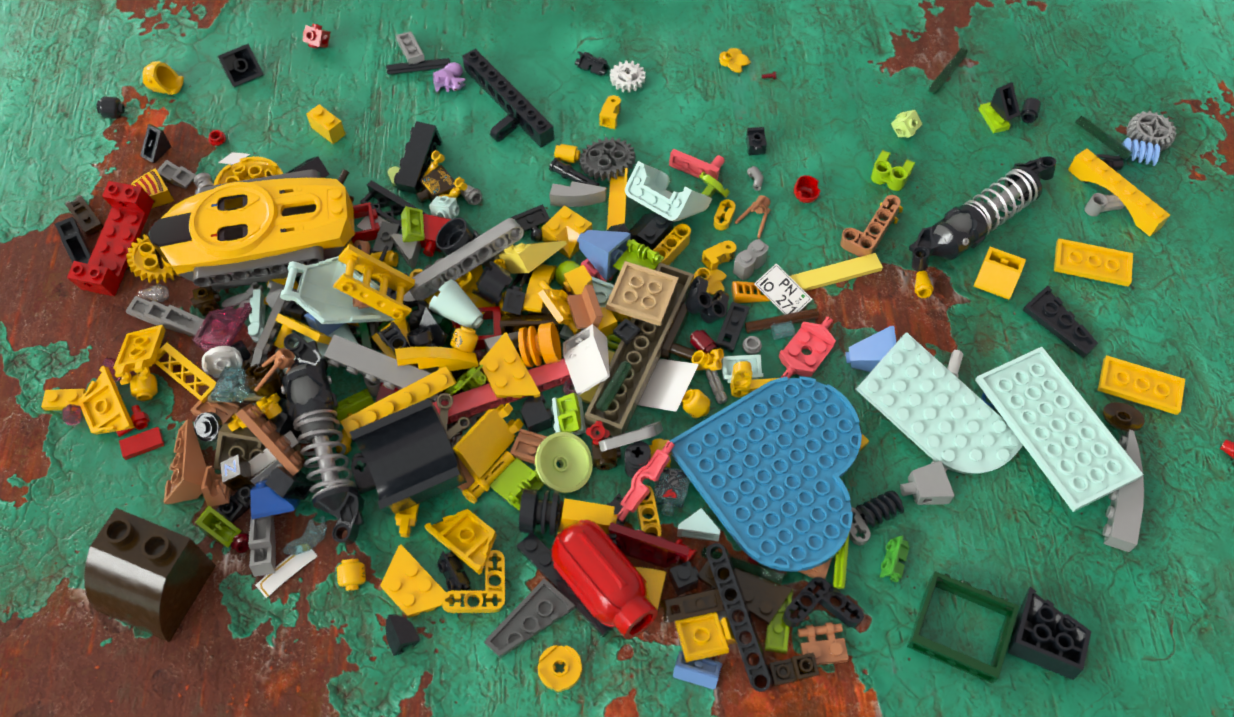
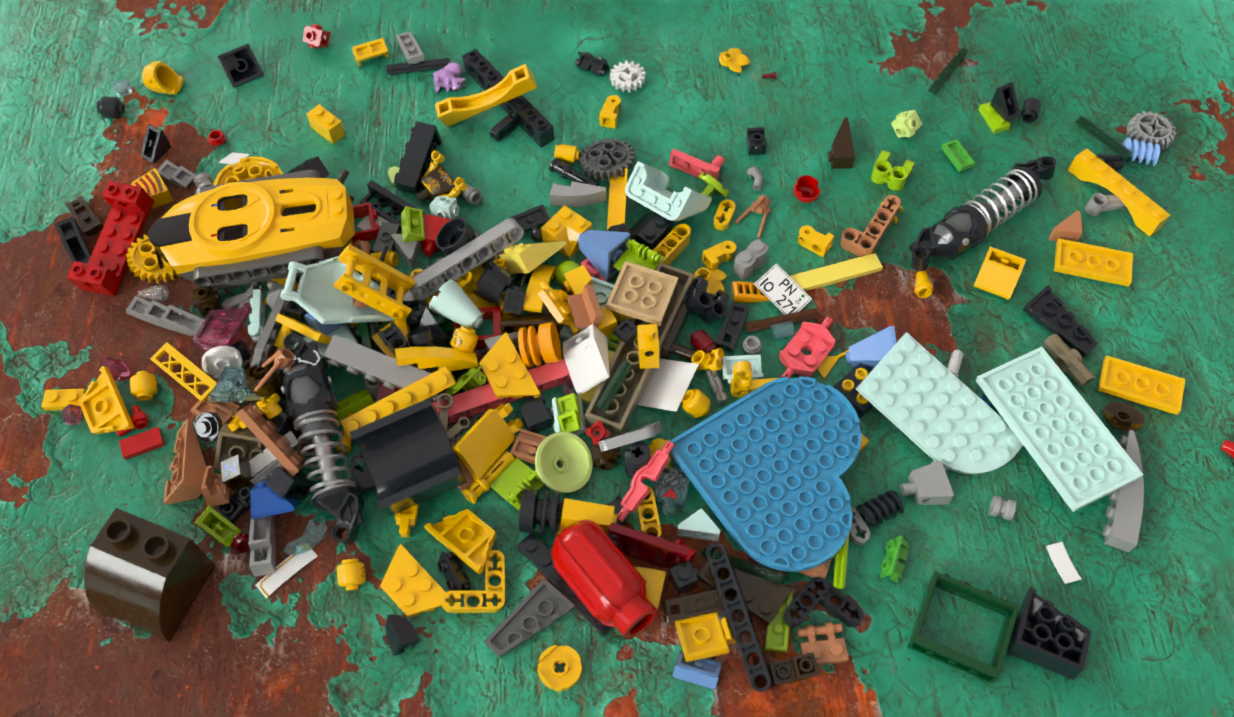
(121, 87): none -> clear light blue tile
(138, 353): yellow tile -> none
(369, 50): none -> yellow hinge
(460, 108): none -> yellow arch
(648, 341): none -> yellow torso
(815, 241): none -> yellow leg
(828, 364): none -> yellow piece
(842, 149): none -> dark brown slope
(848, 386): none -> black brick
(958, 155): none -> bright green plate
(1003, 508): none -> light grey wheel
(1062, 562): none -> white sticker
(1068, 229): none -> nougat slope
(1068, 360): none -> dark tan piece

